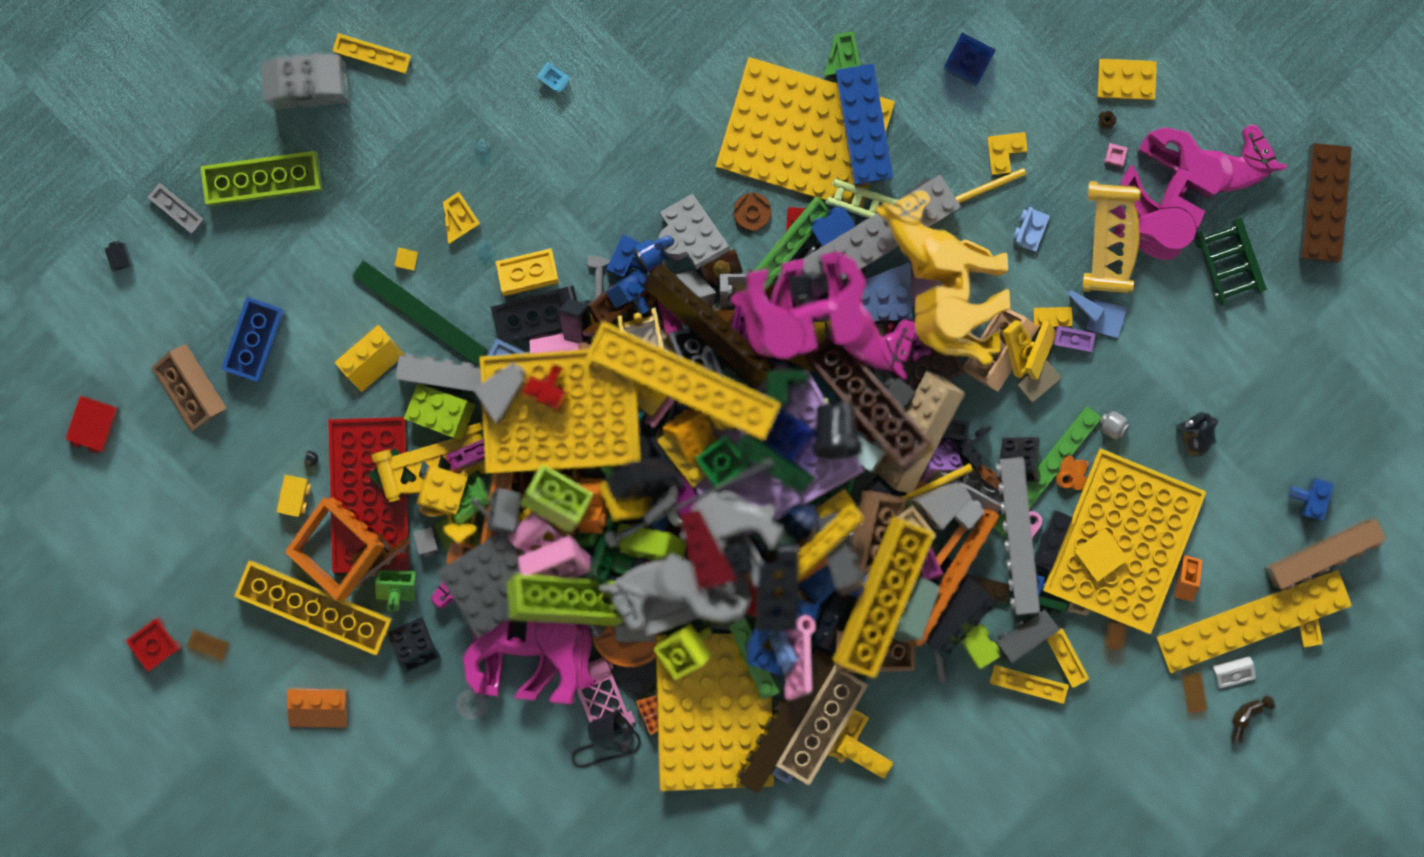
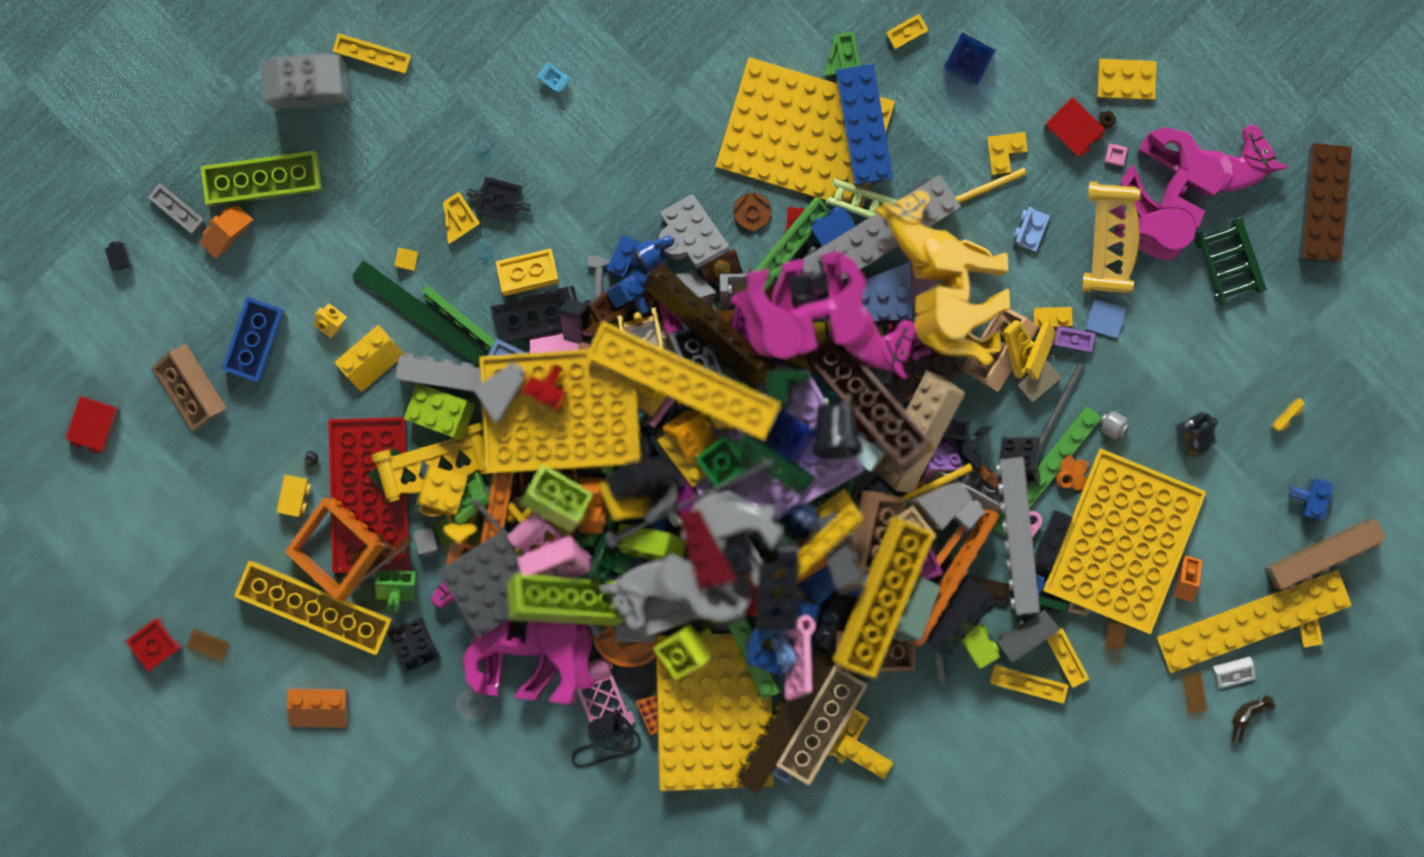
(225, 230): none -> orange brick
(329, 320): none -> yellow brick
(460, 319): none -> bright green plate
(470, 454): magenta plate -> none
(499, 200): none -> black plate
(503, 511): dark grey brick -> none
(899, 390): dark grey brick -> none
(907, 31): none -> yellow plate
(1059, 406): none -> flat silver bar
(1075, 127): none -> red panel
(1090, 308): medium blue slope -> none
(1101, 555): yellow tile -> none
(1293, 409): none -> yellow plate

